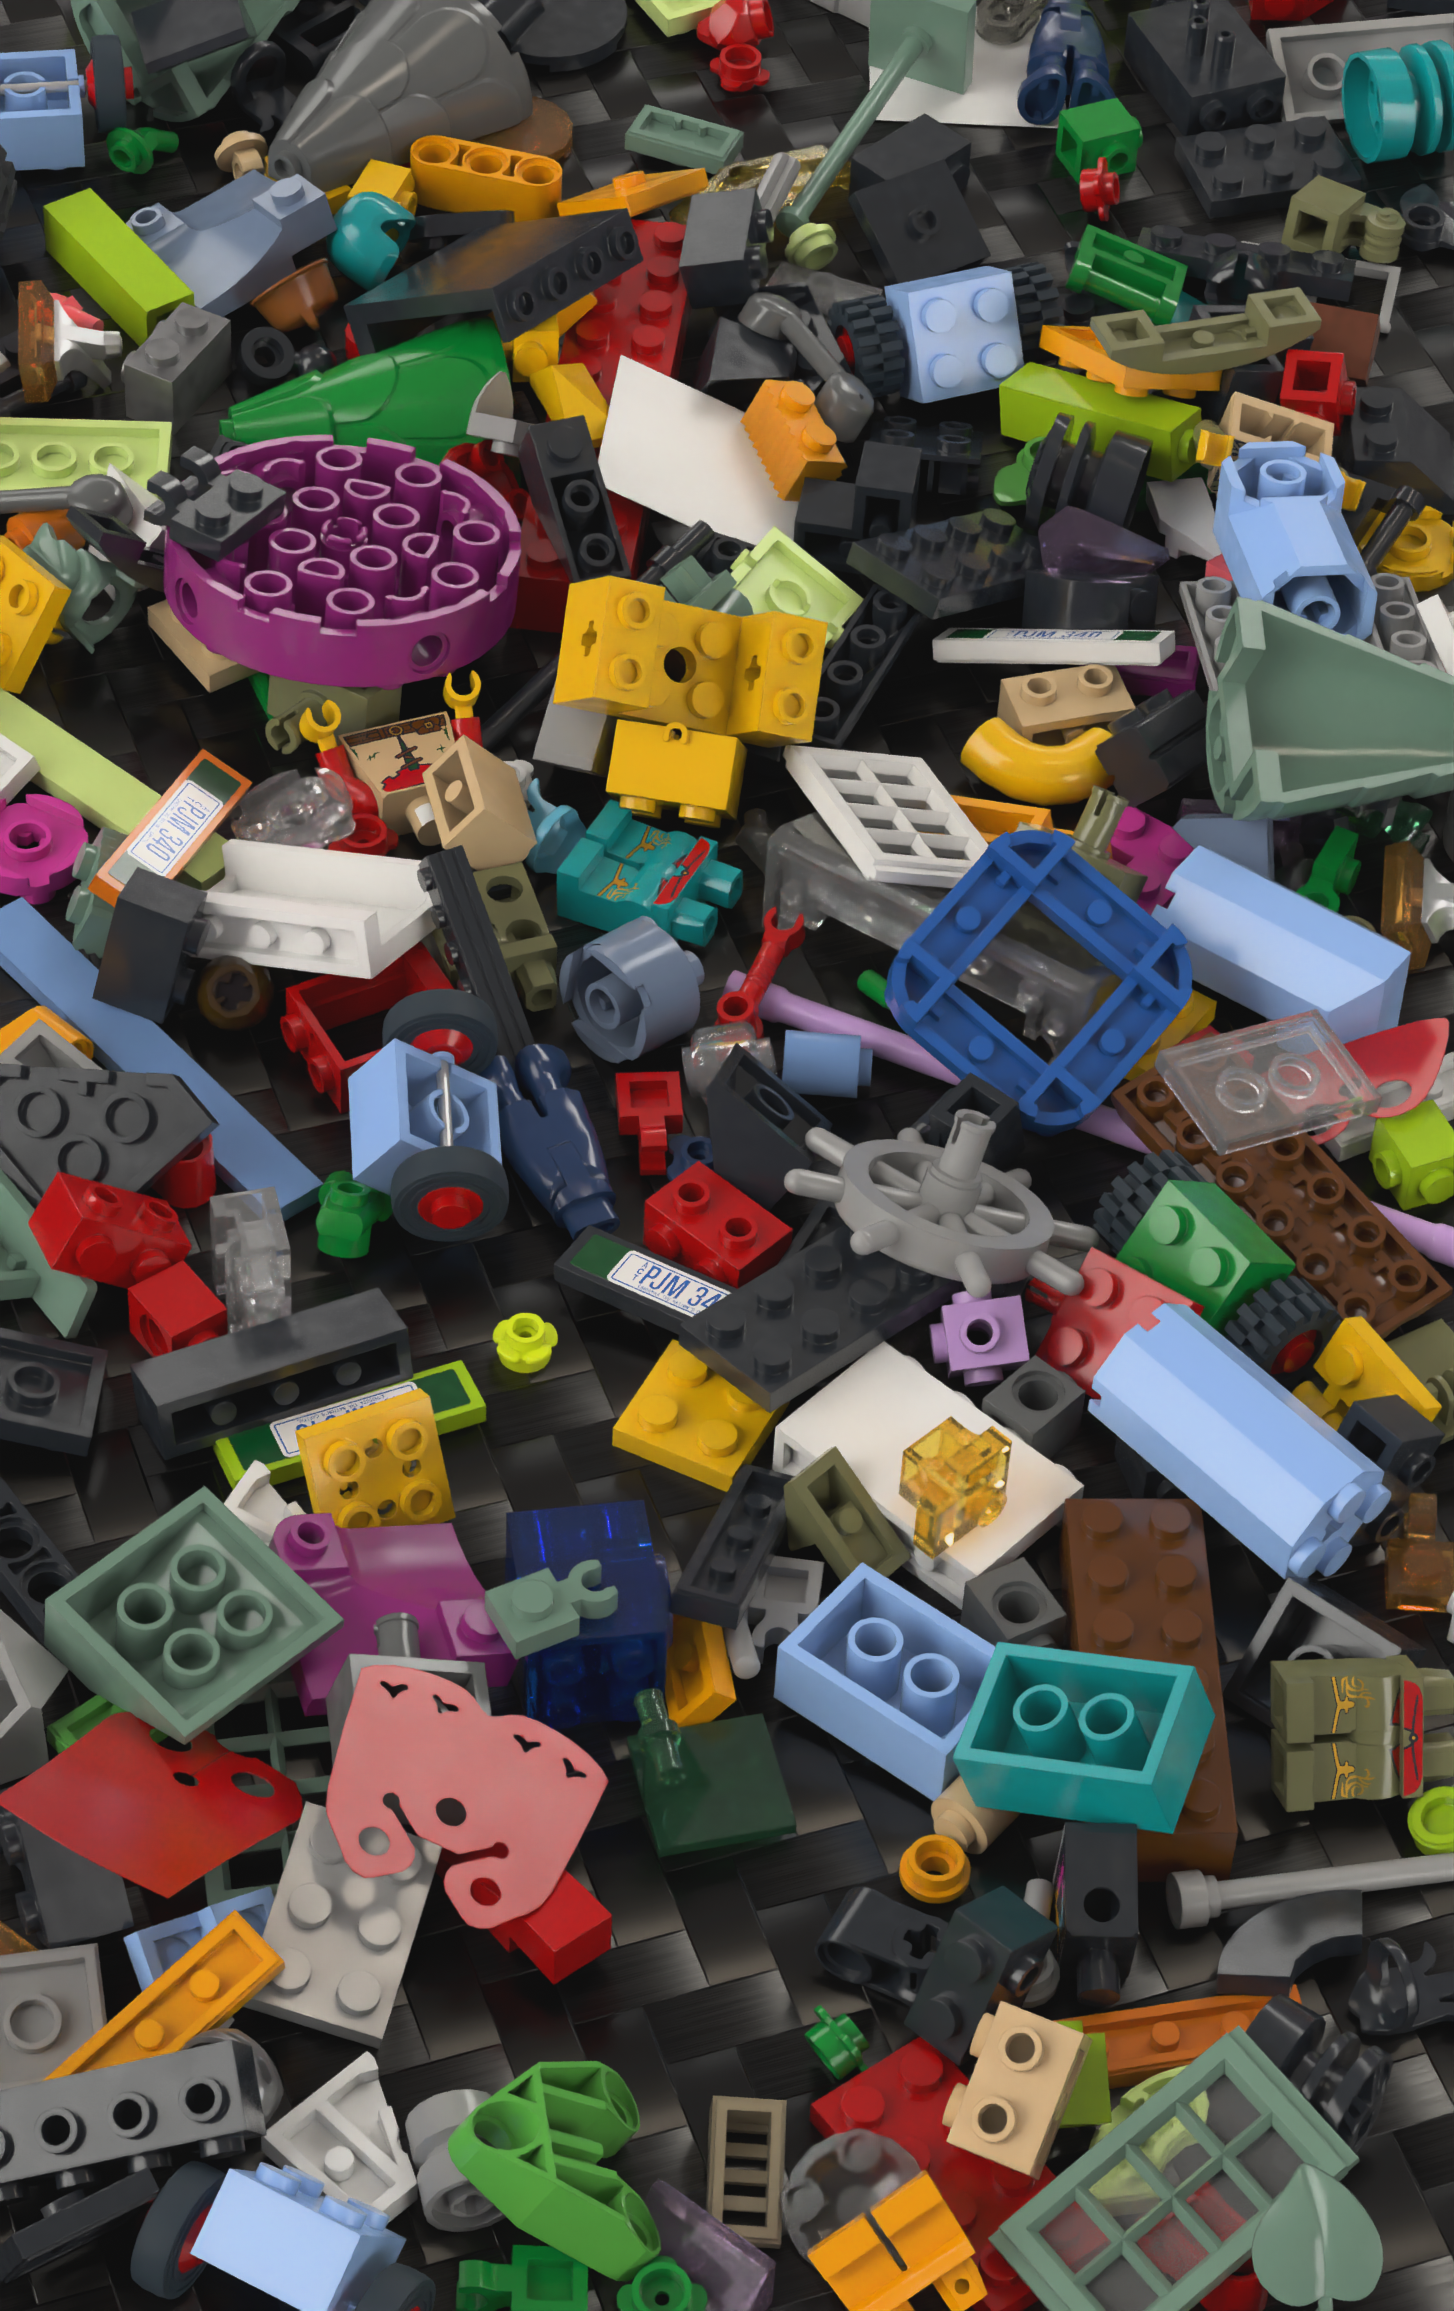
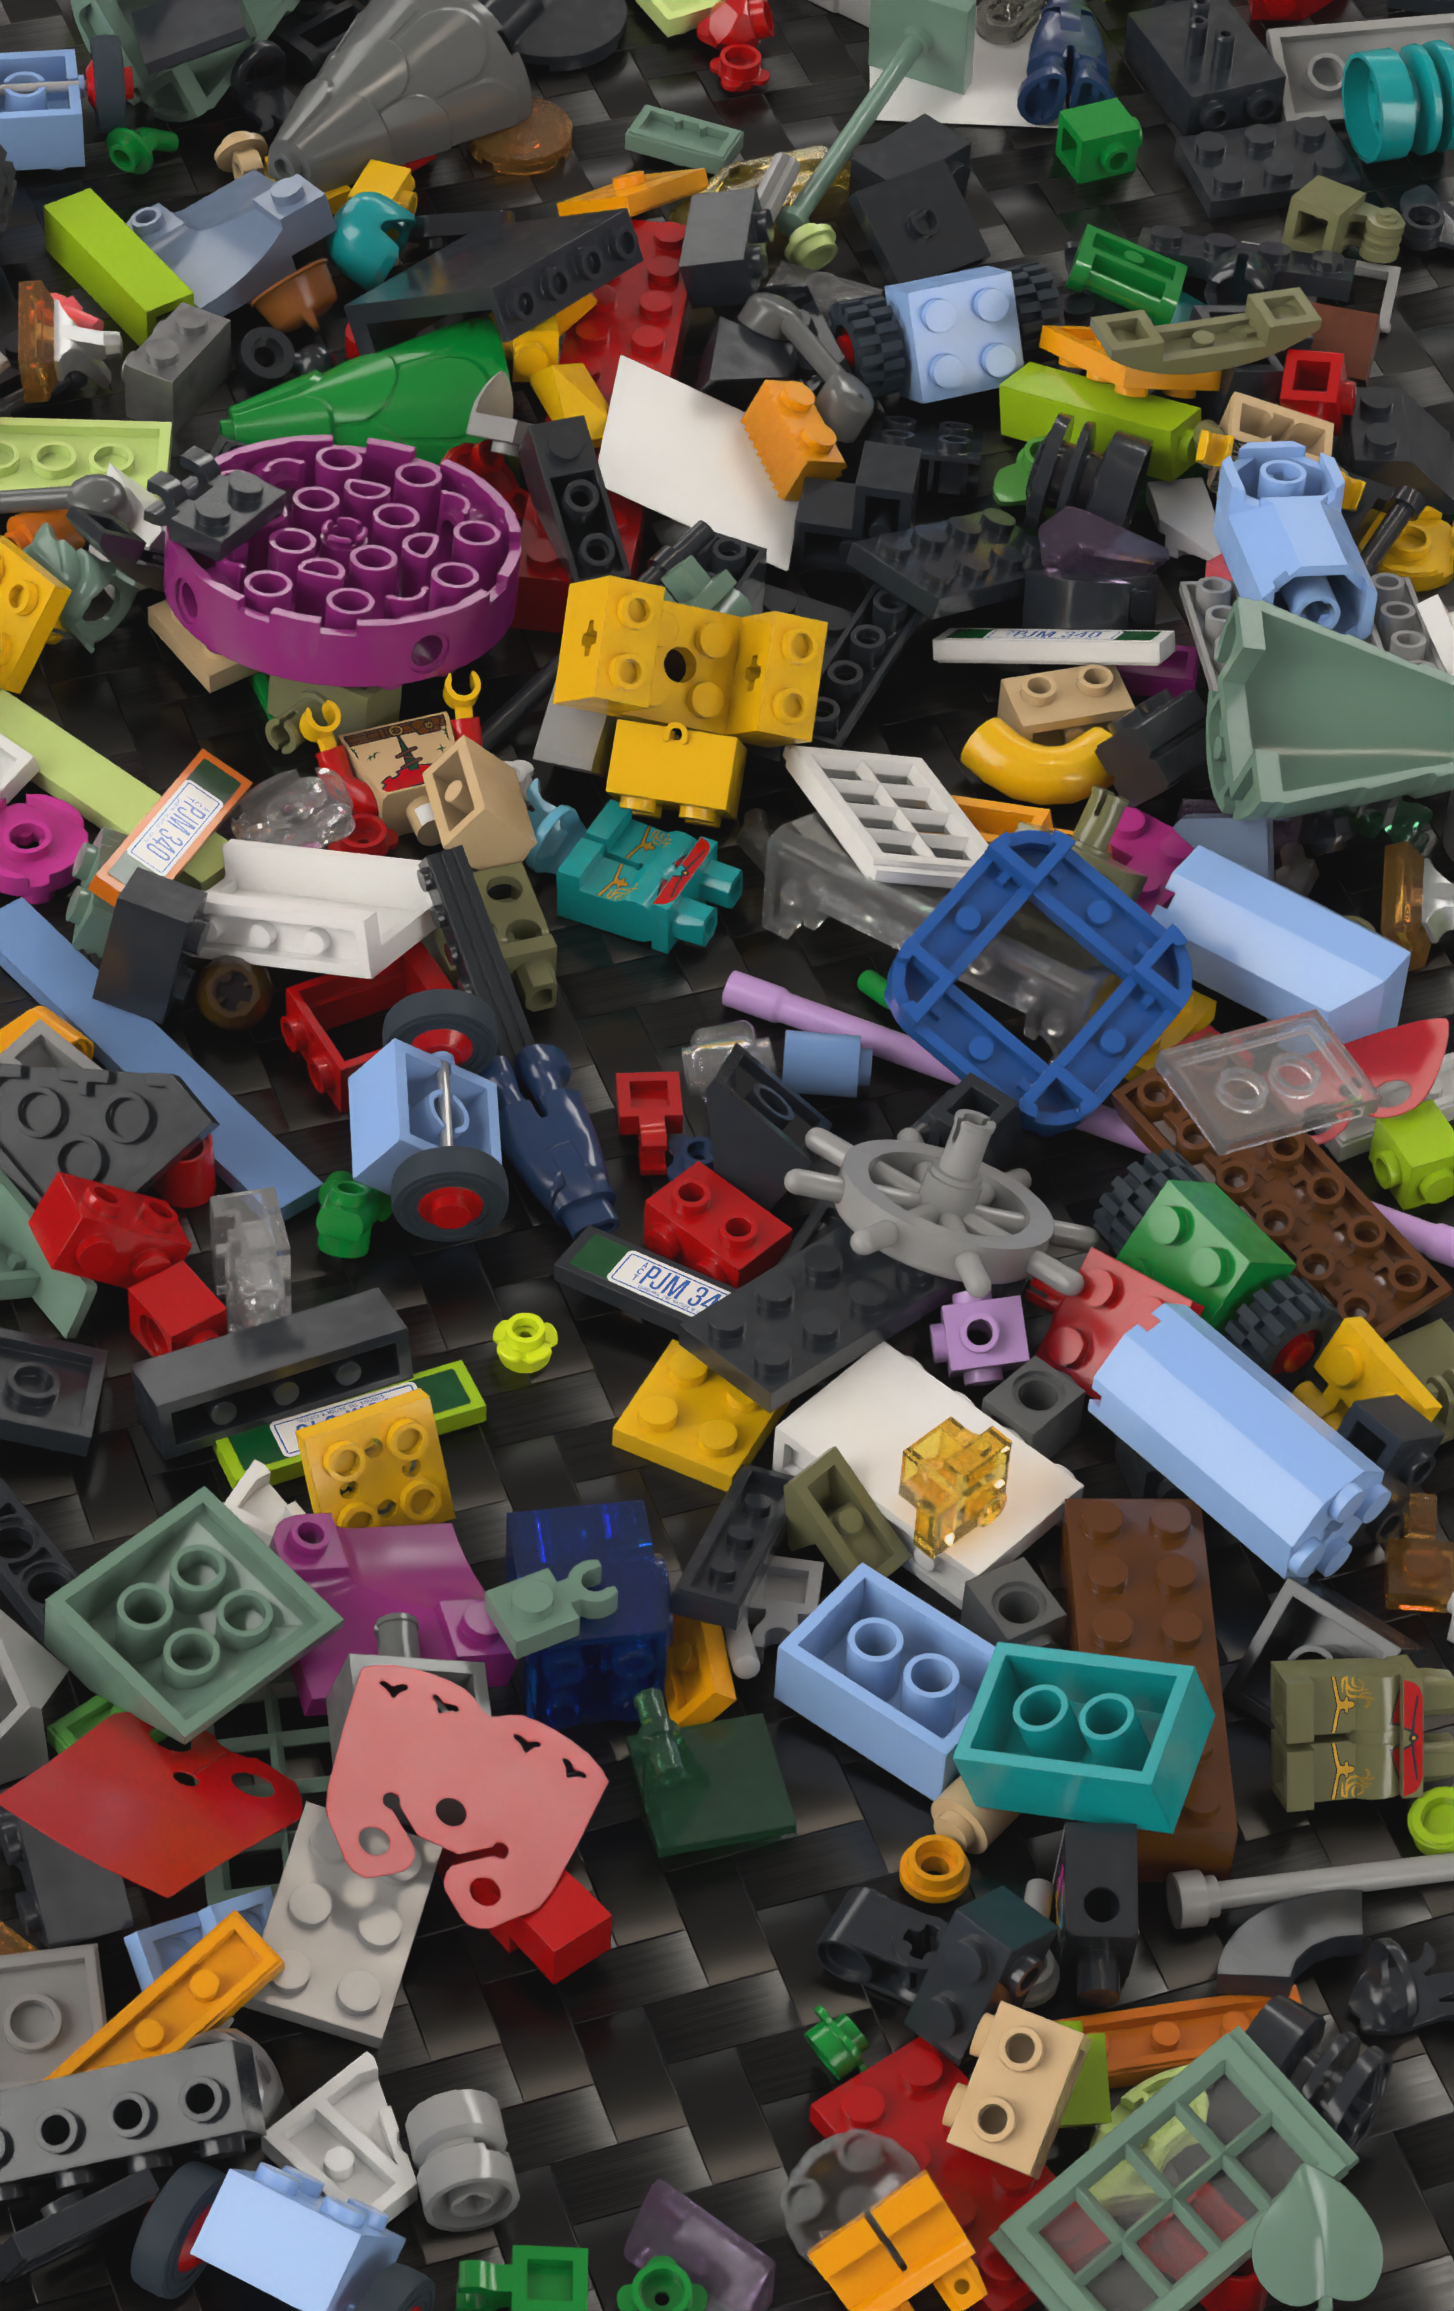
(481, 177): light orange beam -> none
(543, 2167): bright green connector -> none
(632, 990): sand blue brick -> none
(748, 2117): dark tan slope -> none
(775, 946): red brick -> none
(790, 581): yellowish green plate -> none
(1099, 189): red plate -> none
(1333, 870): green plate -> none

